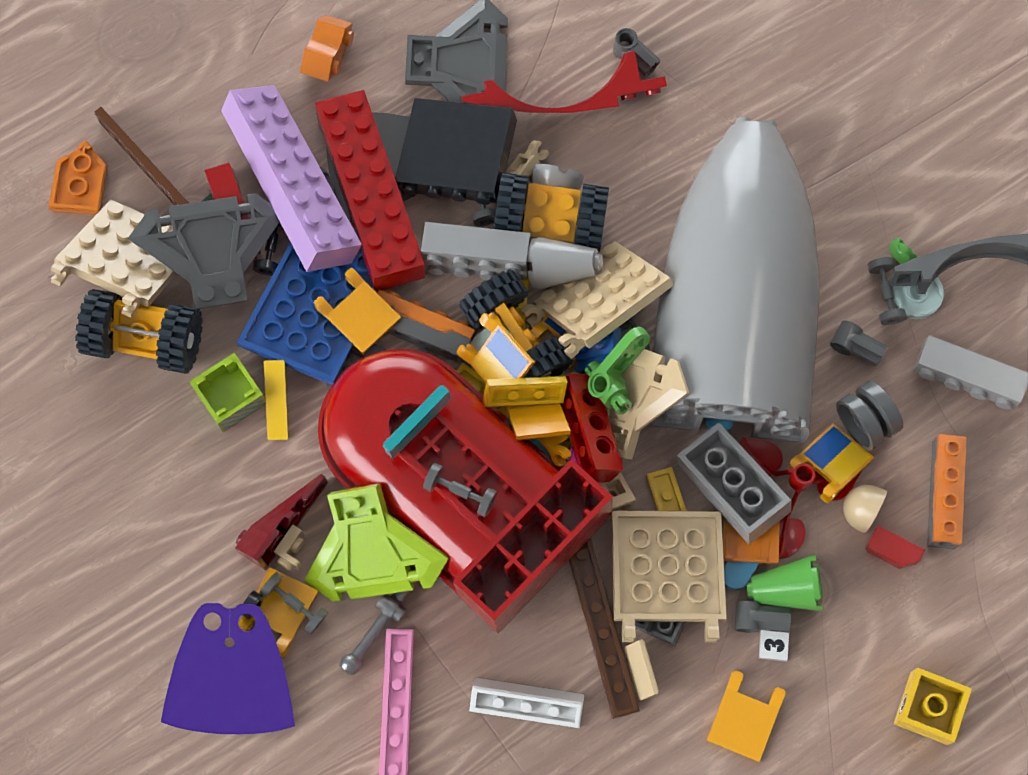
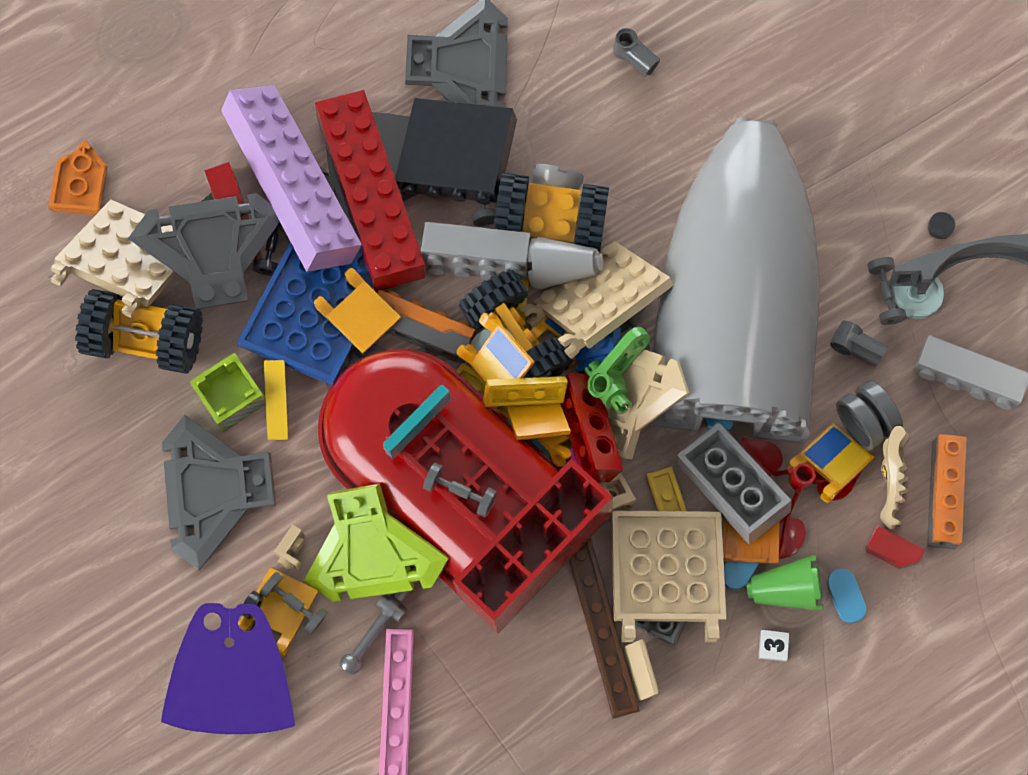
(139, 158): reddish brown tile -> none
(210, 489): none -> dark grey plate
(265, 534): dark red wedge -> none
(326, 48): orange brick -> none
(525, 162): tan plate -> none
(526, 702): white slope -> none
(623, 83): red slope -> none
(744, 722): light orange flag -> none
(753, 617): dark grey piece -> none
(846, 596): none -> dark azure tile
(863, 505): tan helmet -> none
(893, 472): none -> tan animal
(901, 251): bright green plate -> none
(932, 706): yellow brick -> none
(941, 225): none -> black tile

